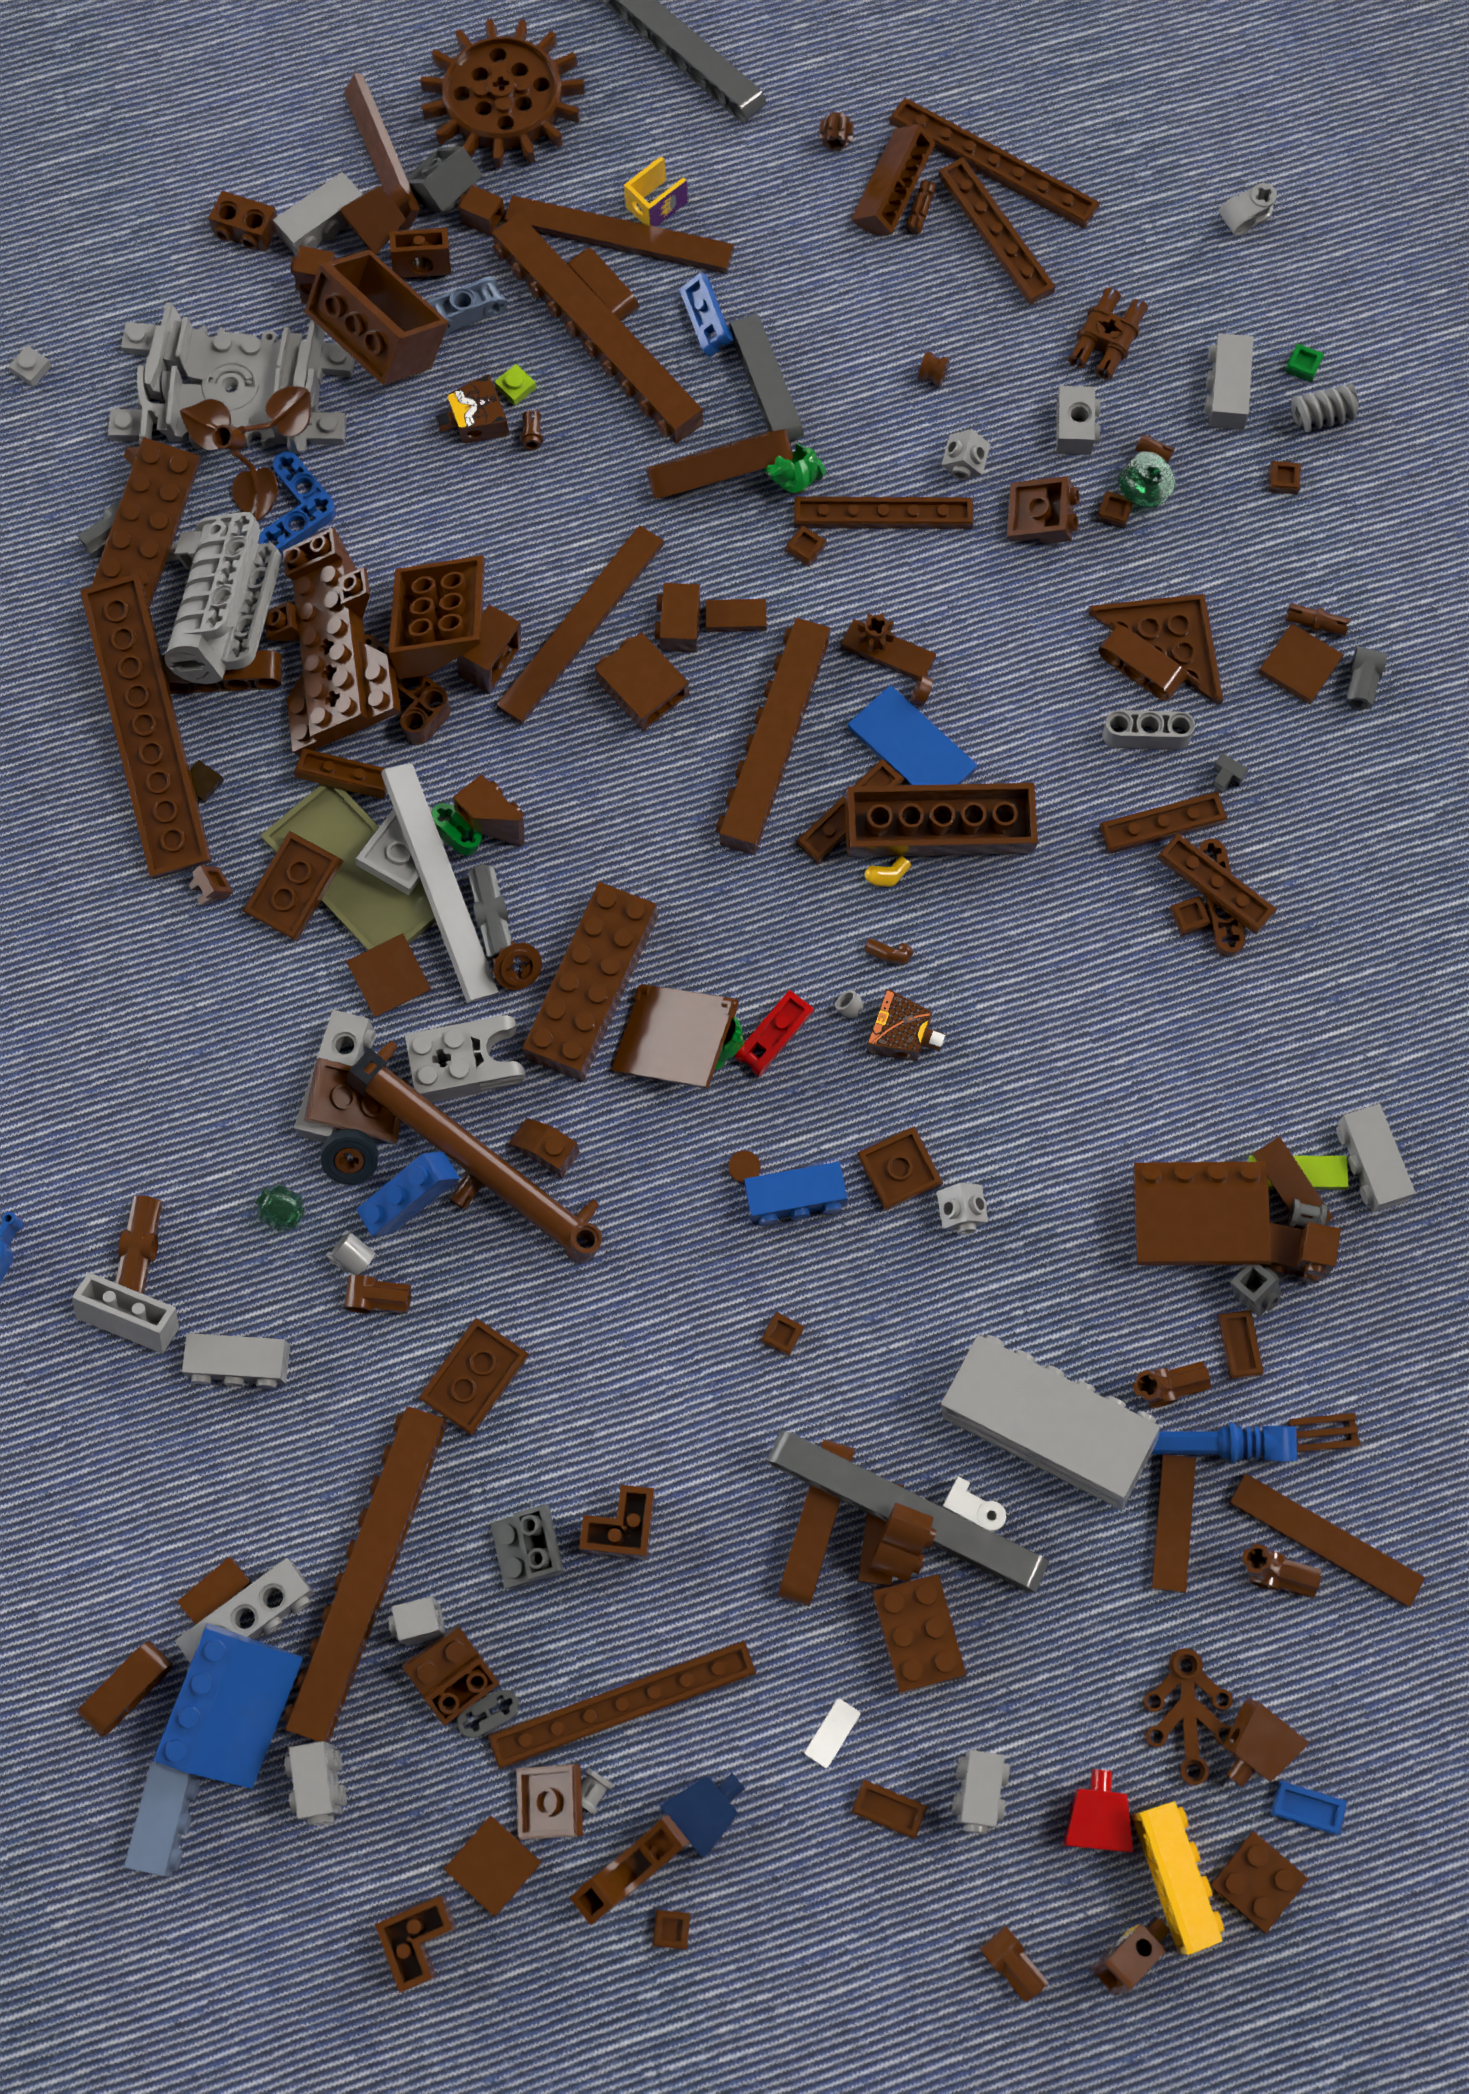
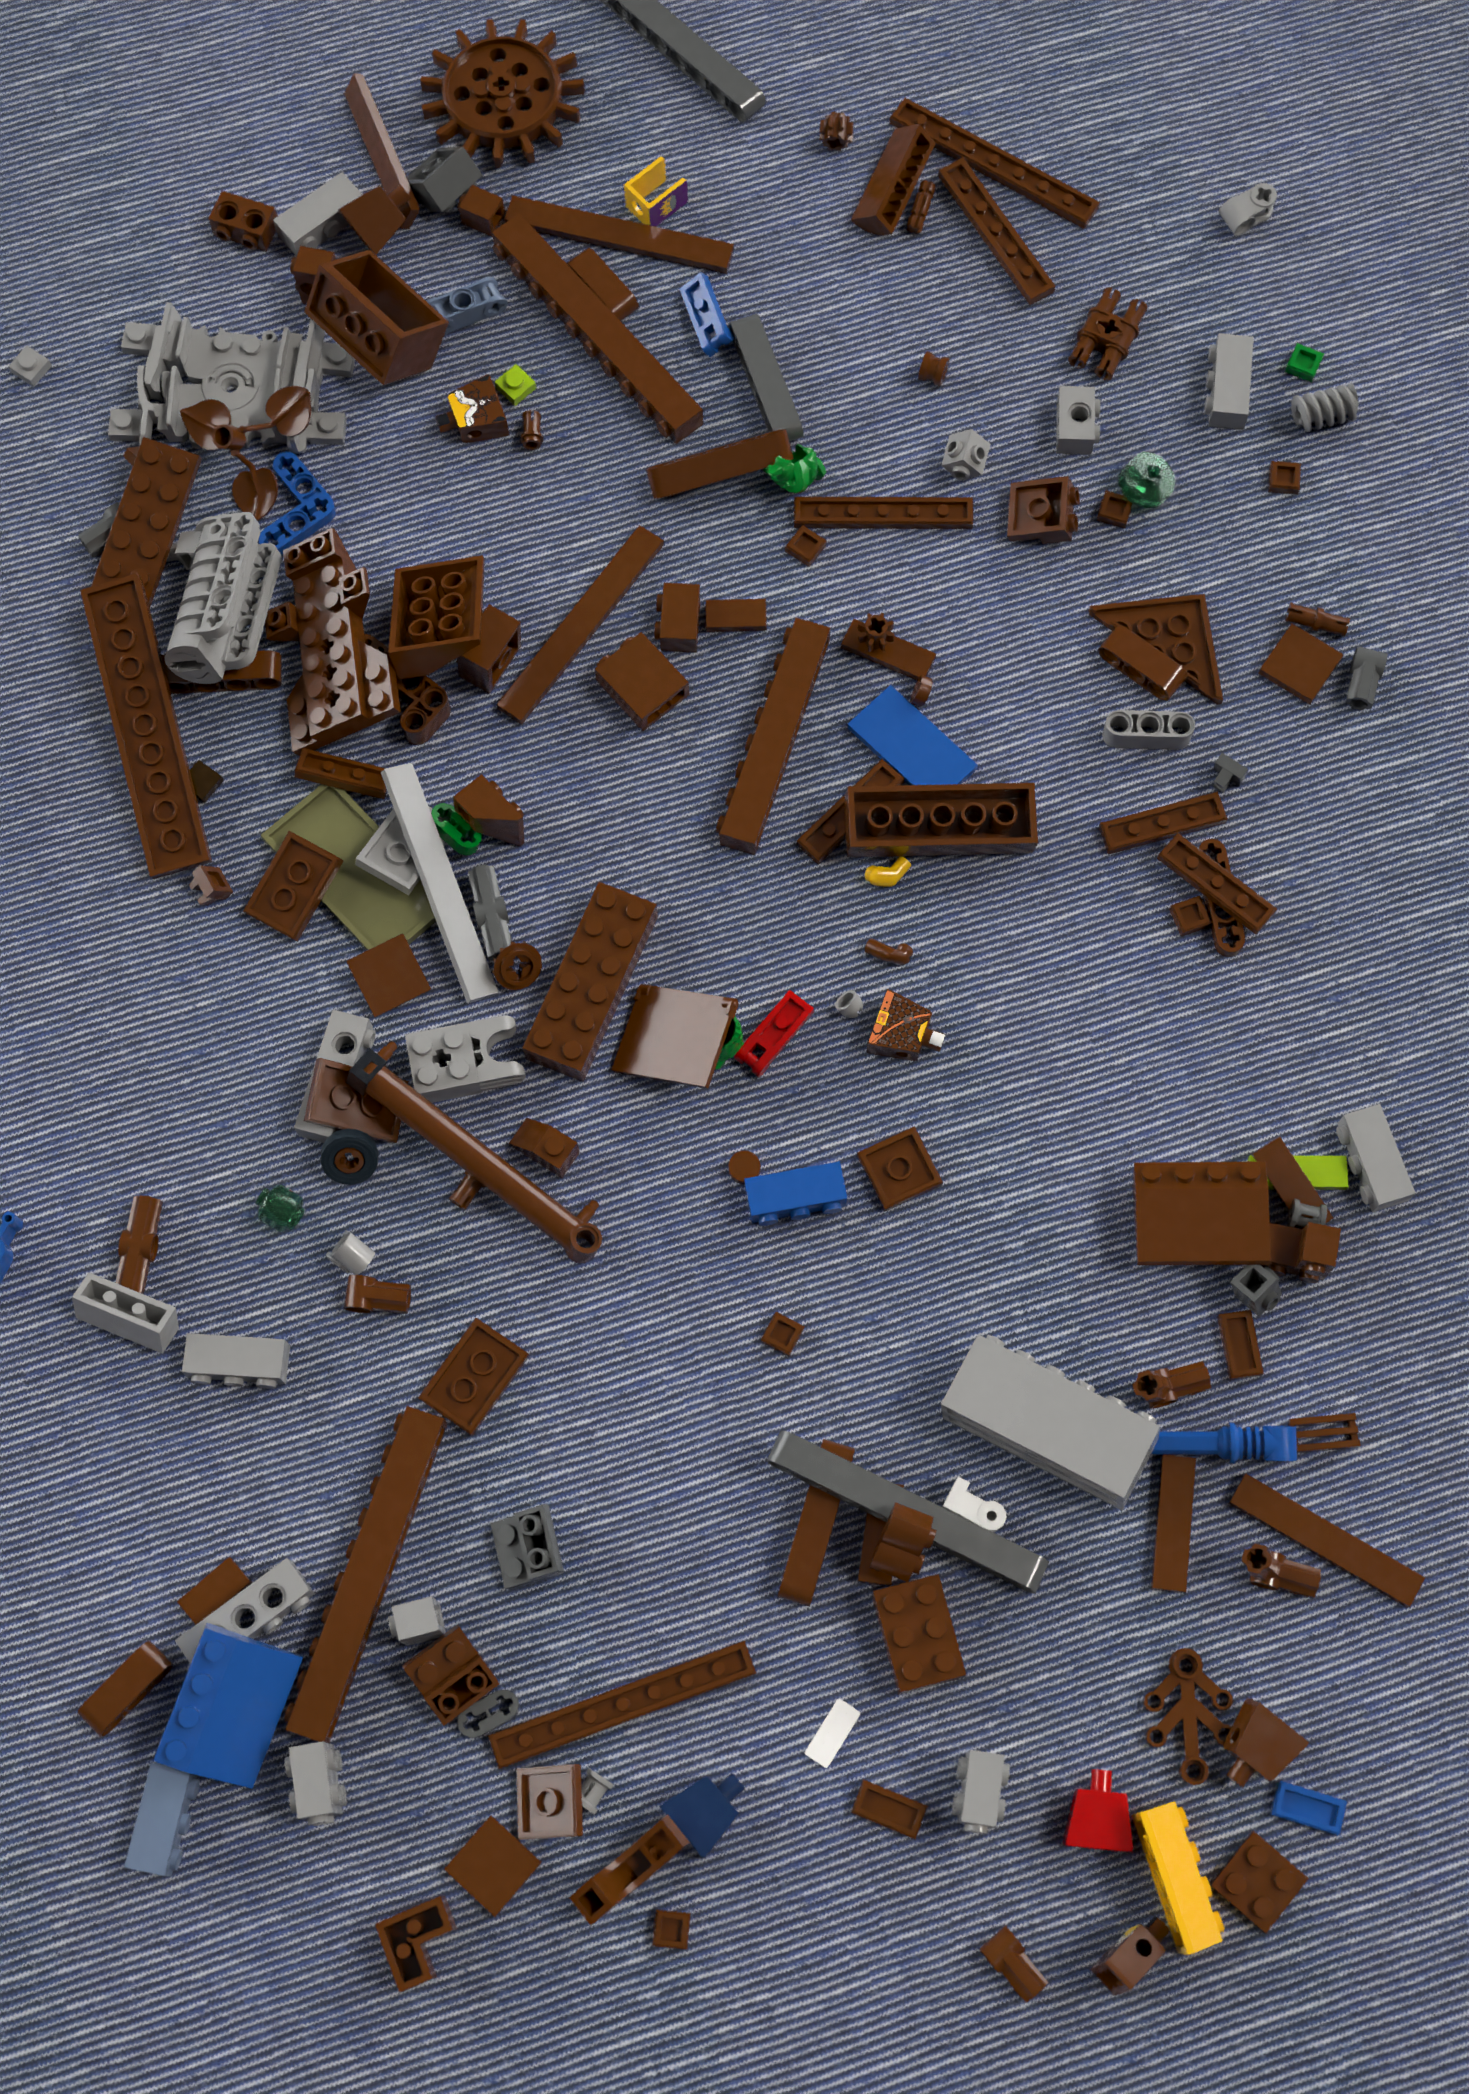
(407, 1193): blue brick -> none
(420, 252): reddish brown brick -> none
(628, 1533): reddish brown brick -> none
(962, 1207): light grey brick -> none
(1151, 445): reddish brown pin -> none

